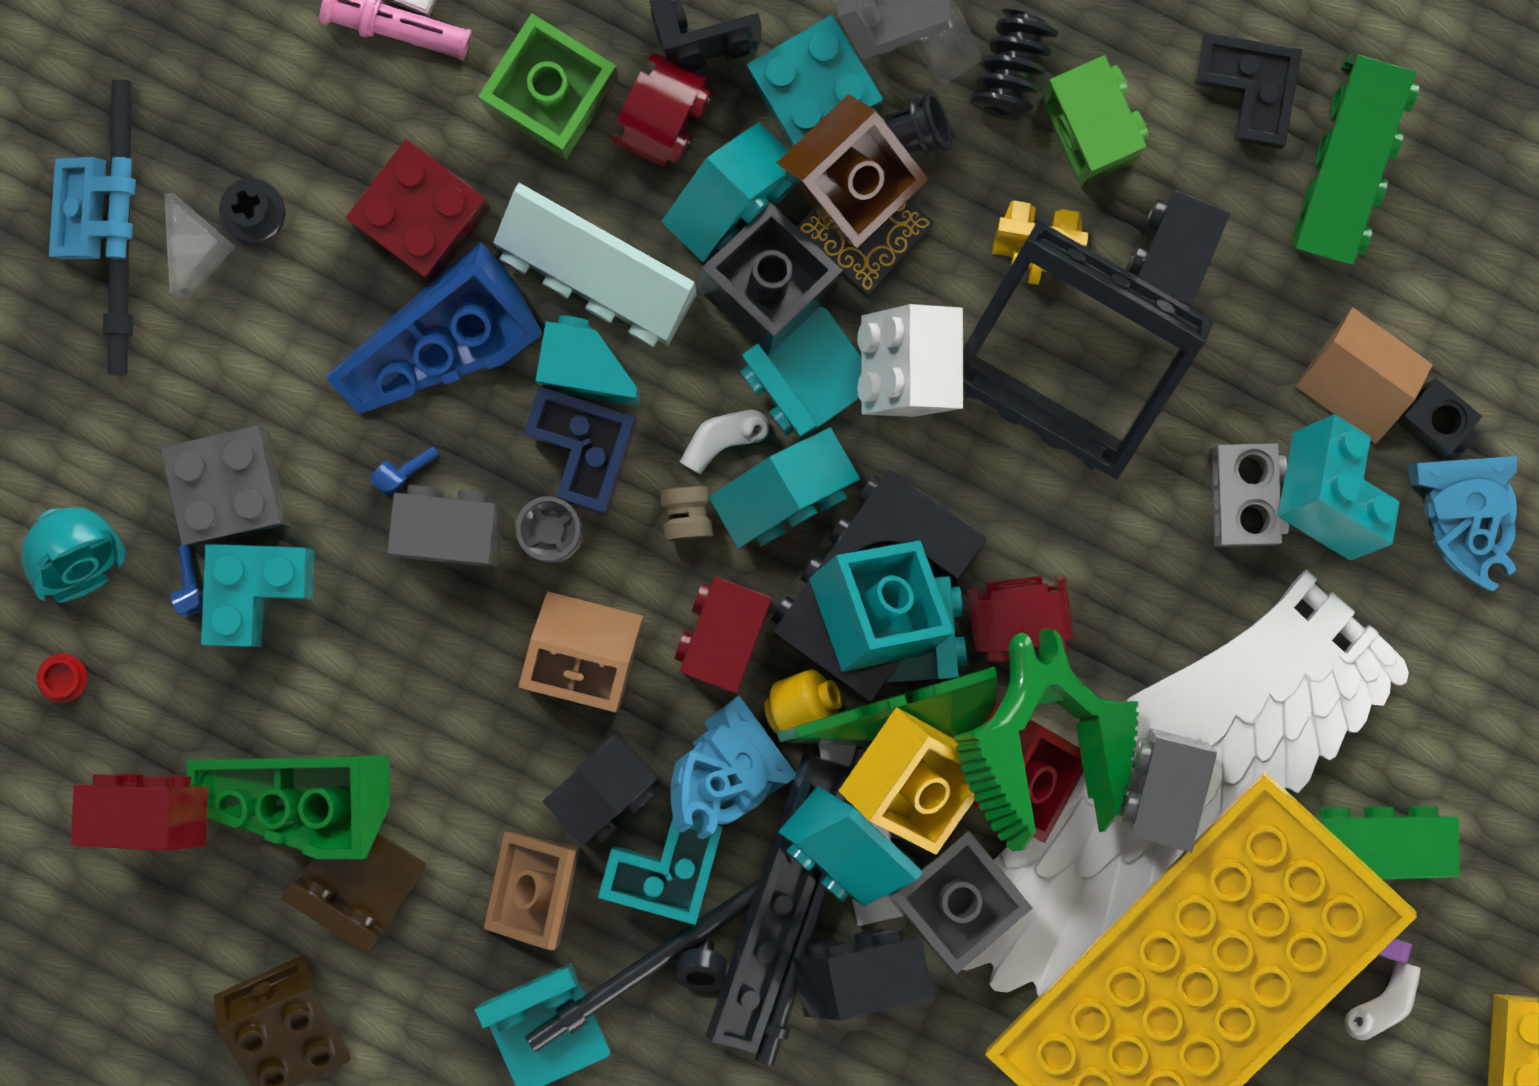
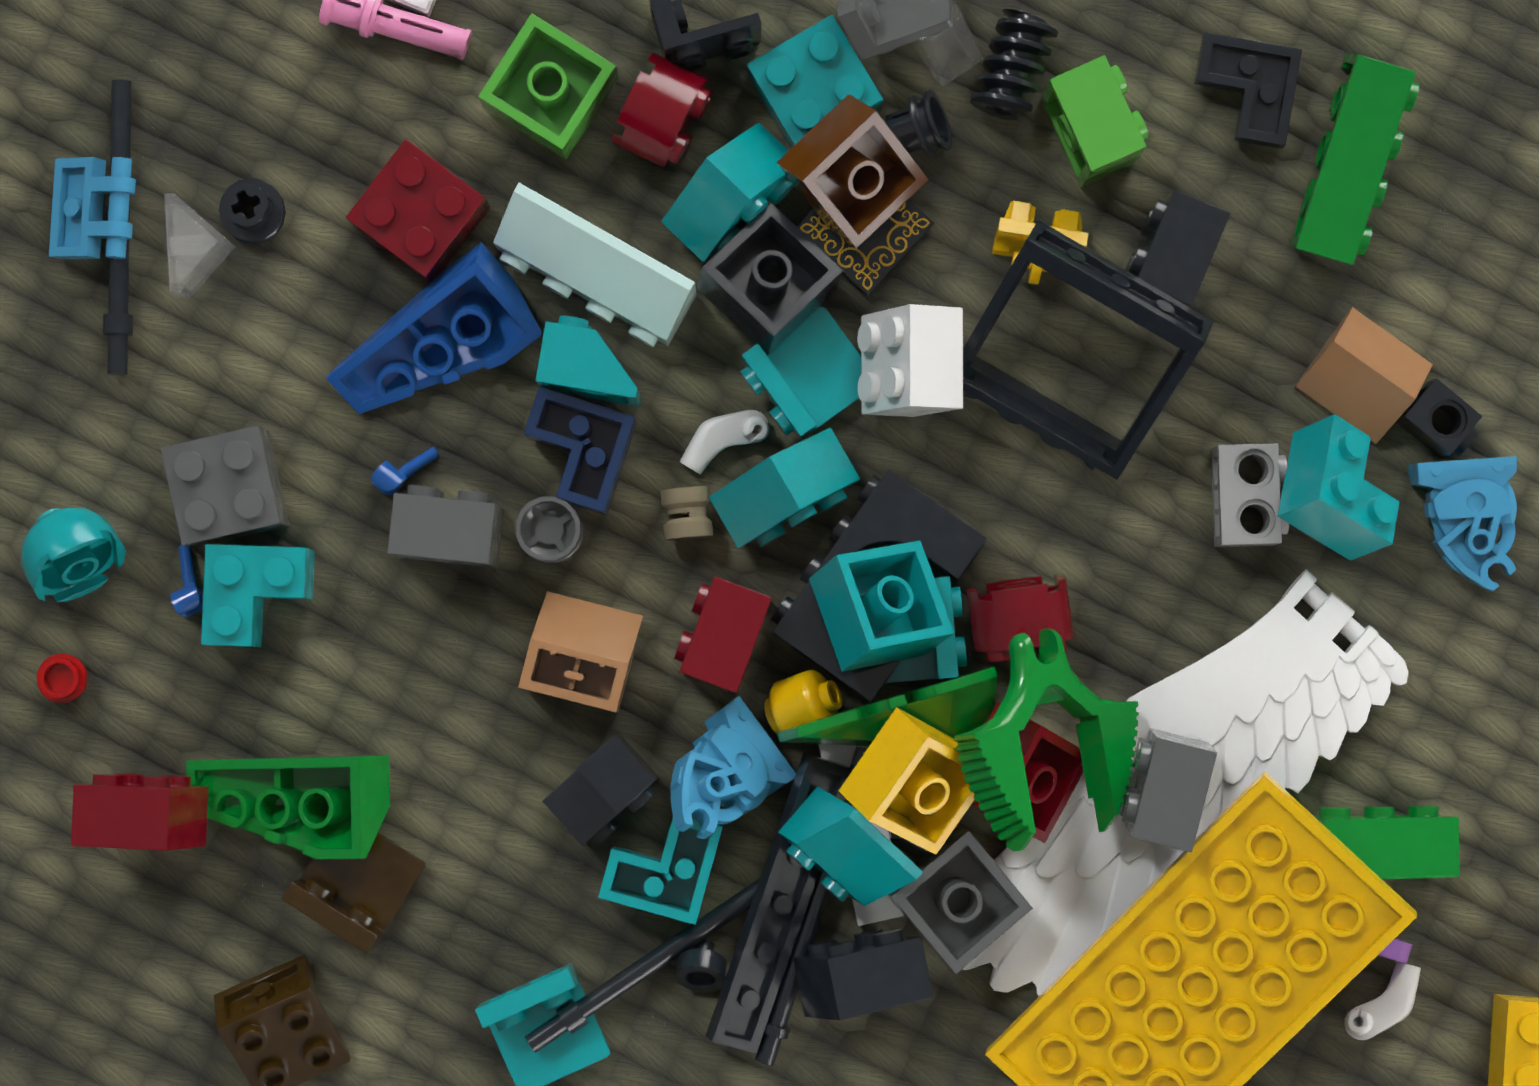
(531, 889): medium nougat slope -> none

